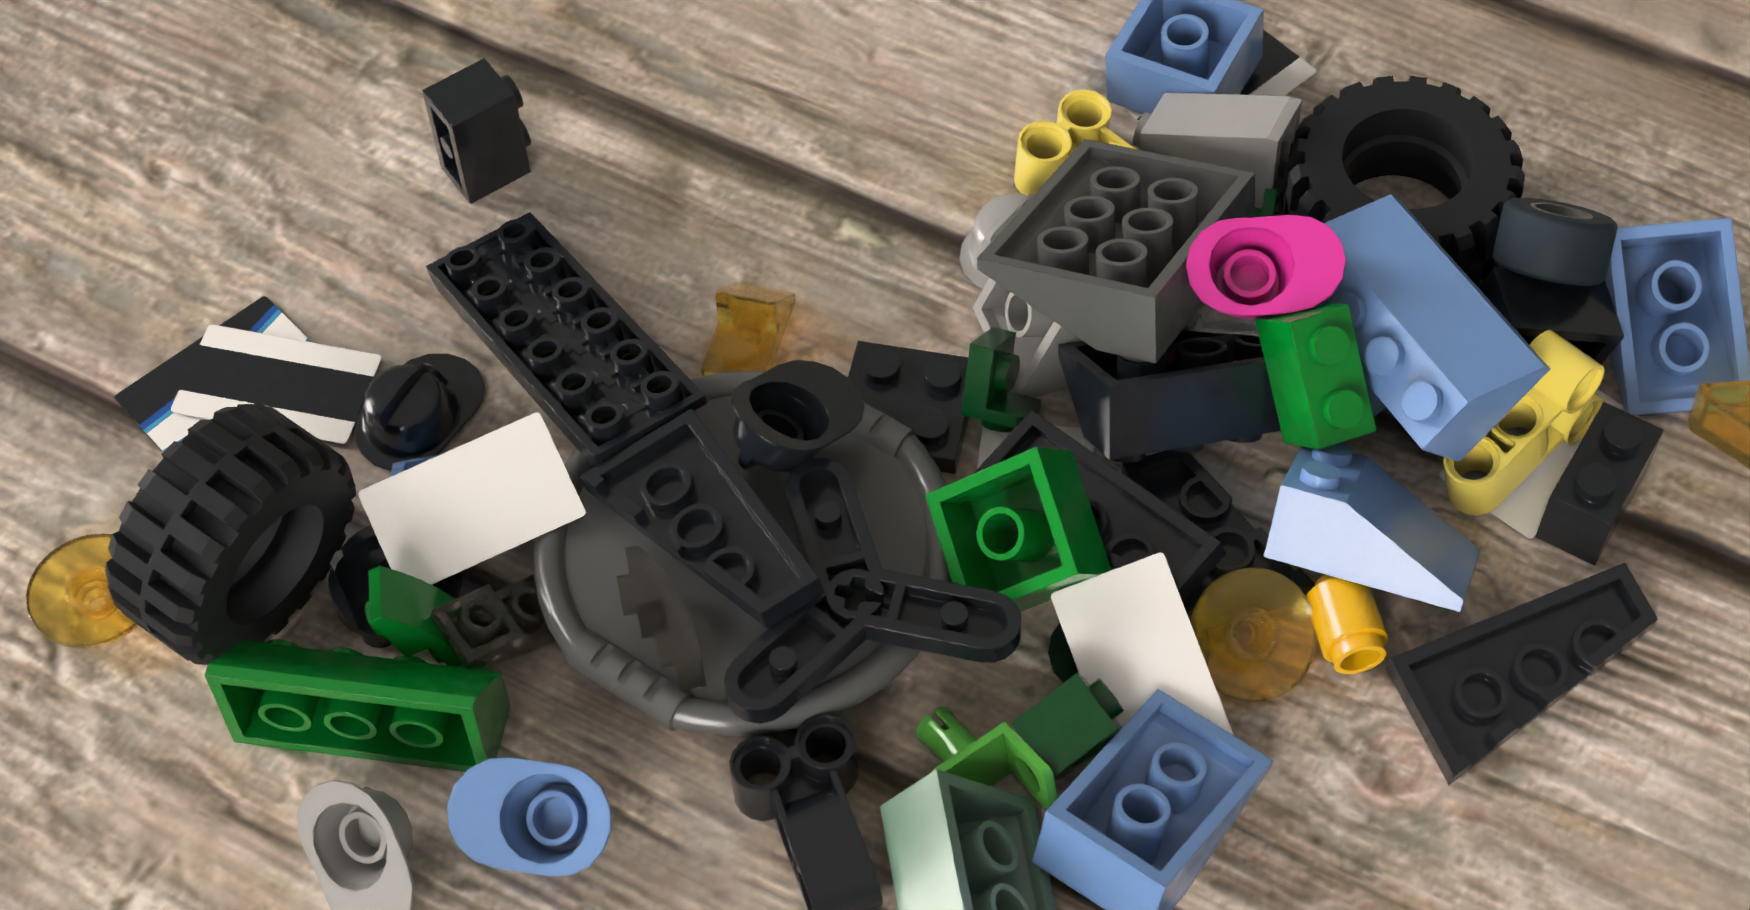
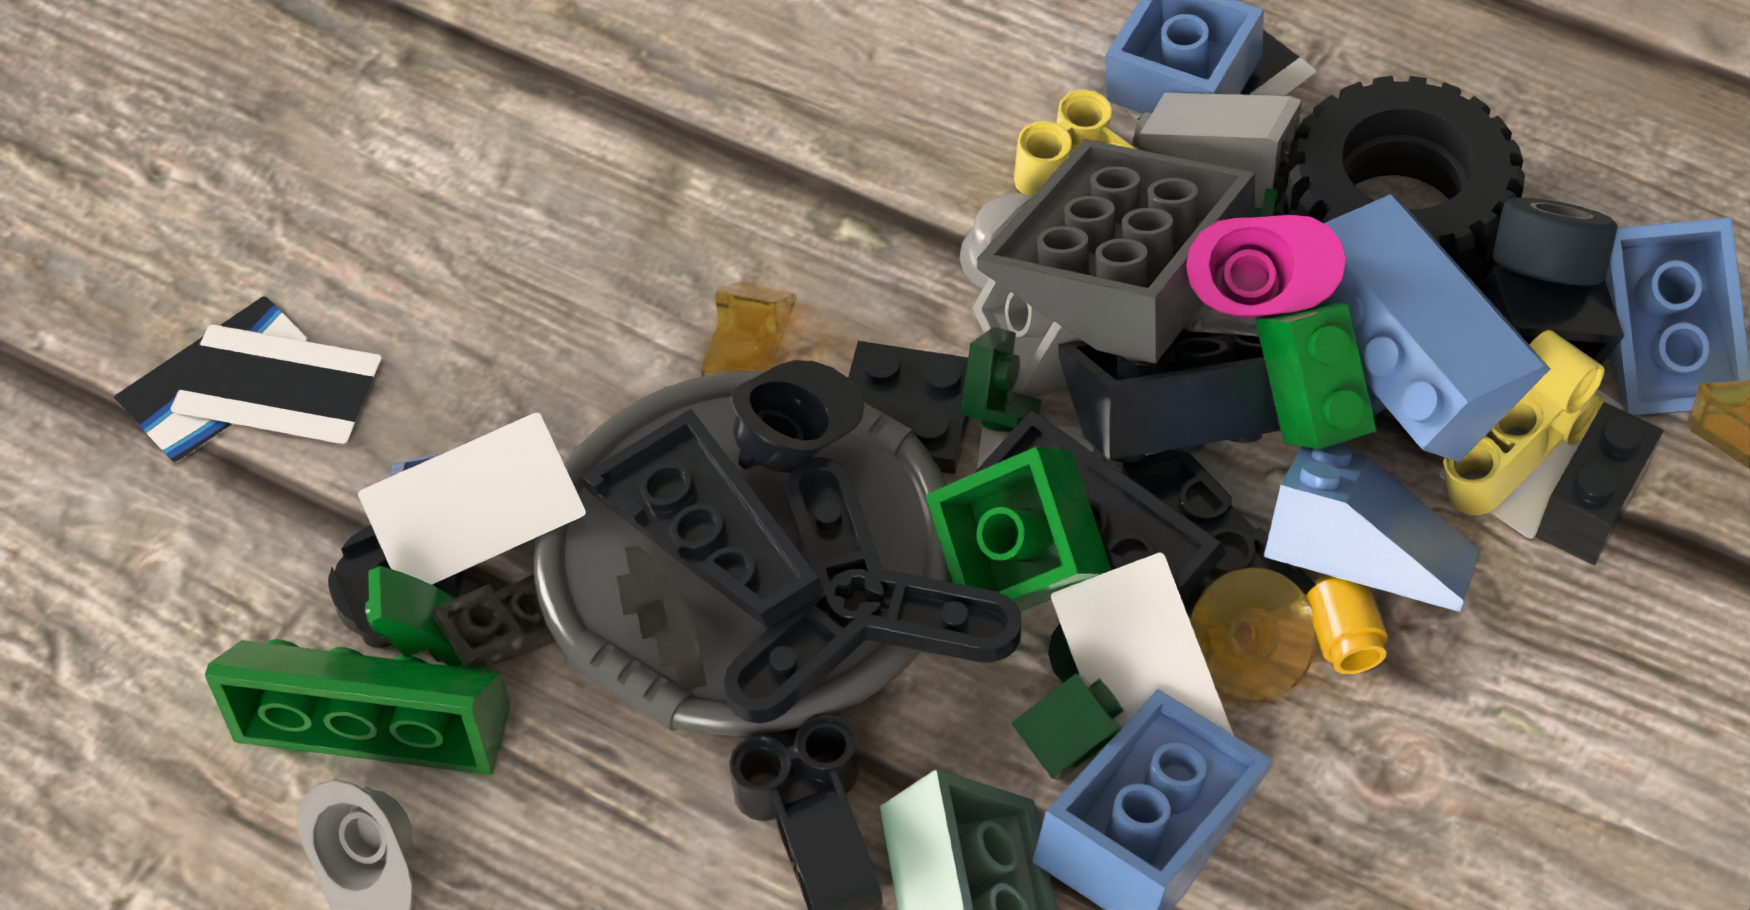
(64, 589): clear yellow dish -> none
(230, 532): black tyre -> none
(417, 408): black piece -> none
(478, 129): black brick -> none
(529, 816): medium blue piece -> none
(564, 338): black plate -> none
(986, 758): bright green bracket -> none
(1507, 670): black wing -> none

